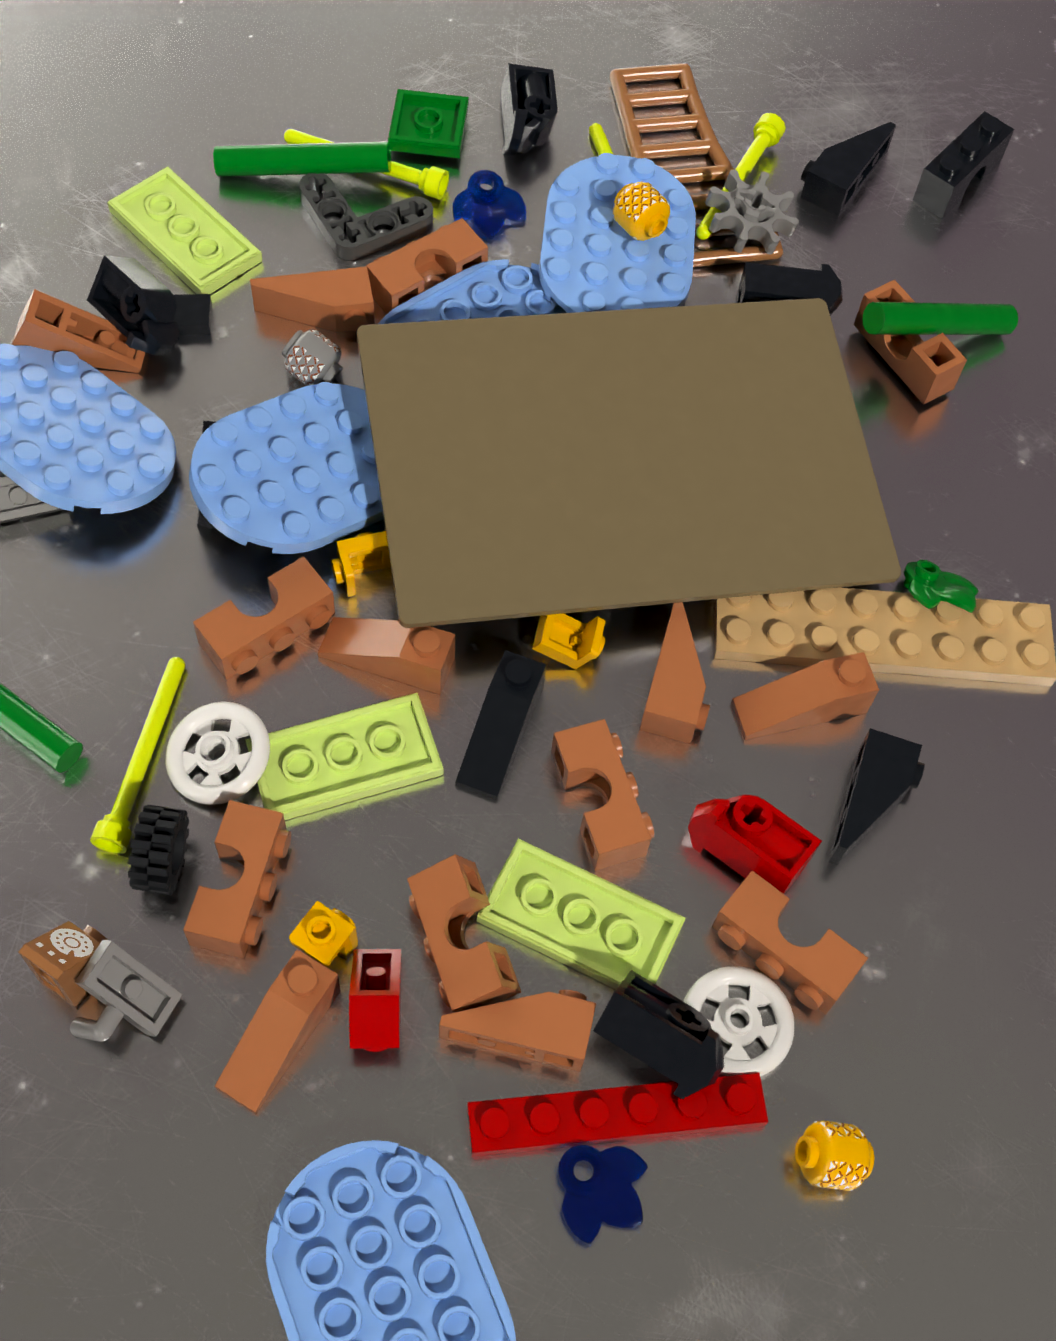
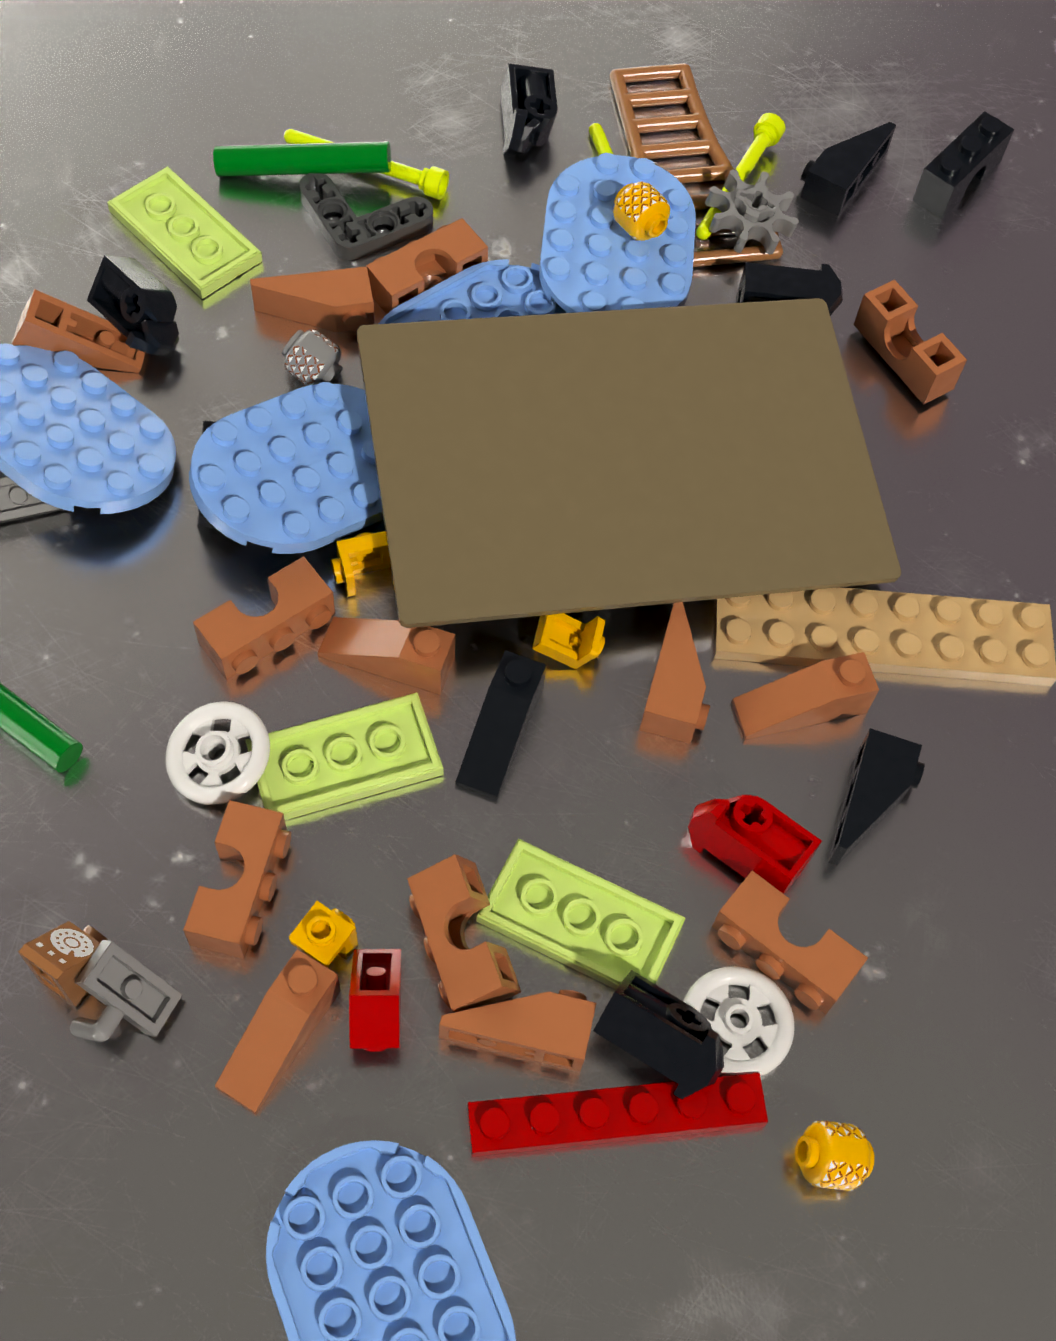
(114, 830): neon yellow piece -> none
(158, 849): black tyre -> none
(193, 314): black tile -> none
(428, 123): green plate -> none
(490, 206): clear blue plate -> none
(592, 758): nougat arch -> none
(606, 1195): clear blue plate -> none
(932, 585): green plate -> none
(939, 318): green piece -> none

